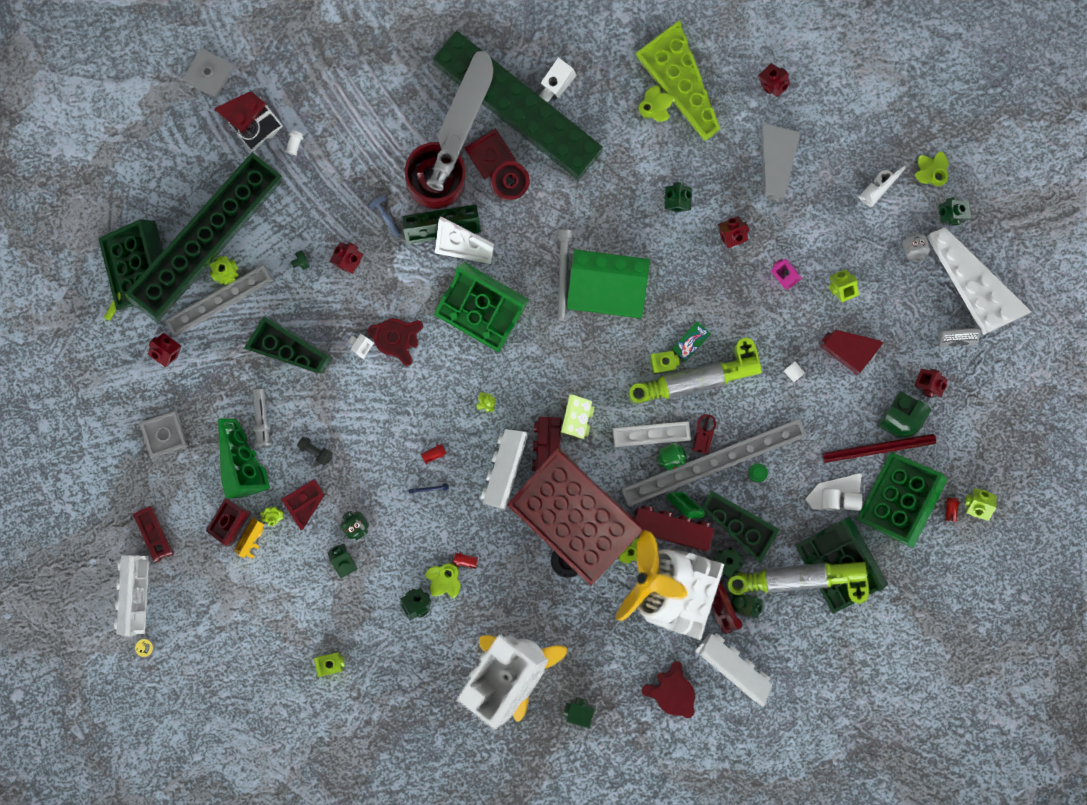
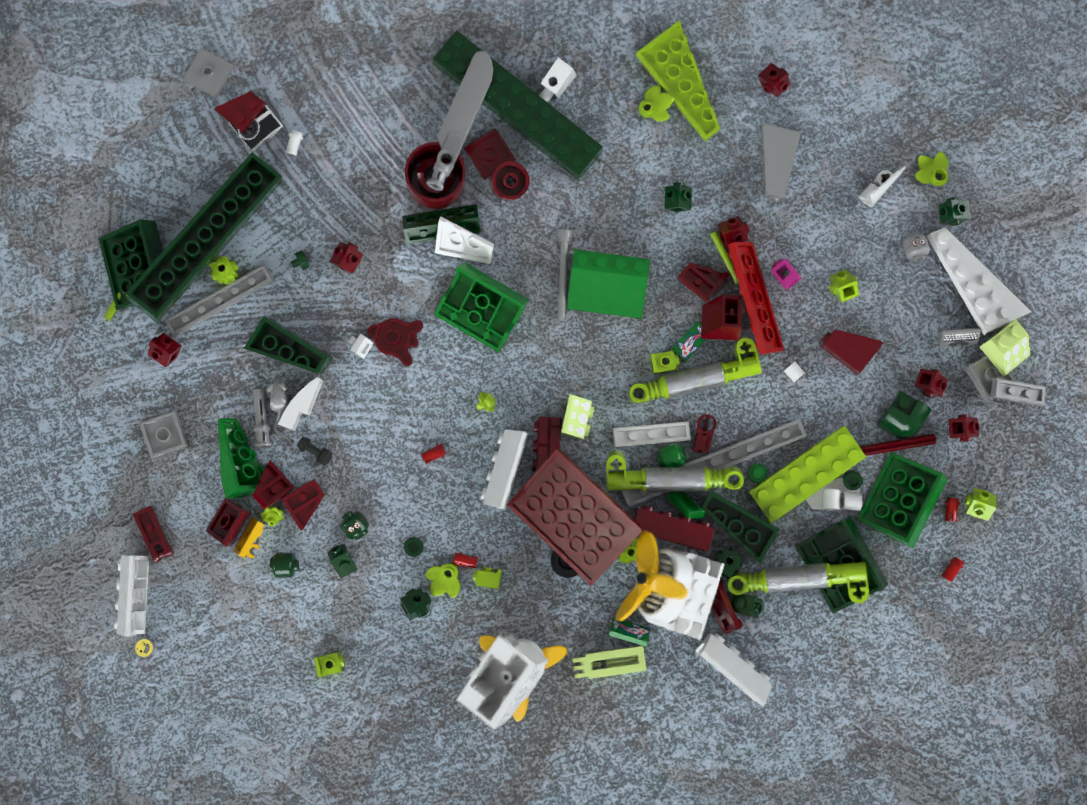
(271, 486): none -> dark red wing
(278, 401): none -> light grey animal
(284, 565): none -> dark green head
(301, 404): none -> white slope
(385, 215): sand blue piece -> none
(413, 546): none -> dark green tile
(444, 487): dark blue hinge -> none
(487, 577): none -> lime brick
(579, 712): dark green brick -> none
(617, 662): none -> yellowish green hinge
(629, 632): none -> green tile
(668, 480): none -> piece
(673, 692): dark red tile -> none
(702, 280): none -> dark red wing
(722, 318): none -> dark red slope
(724, 254): none -> lime bar
(755, 297): none -> red plate
(807, 474): none -> lime plate
(852, 480): none -> dark green tile
(952, 569): none -> red pin
(964, 427): none -> dark red brick
(981, 374): none -> light grey plate
(1007, 347): none -> yellowish green slope
(1018, 391): none -> light grey tile

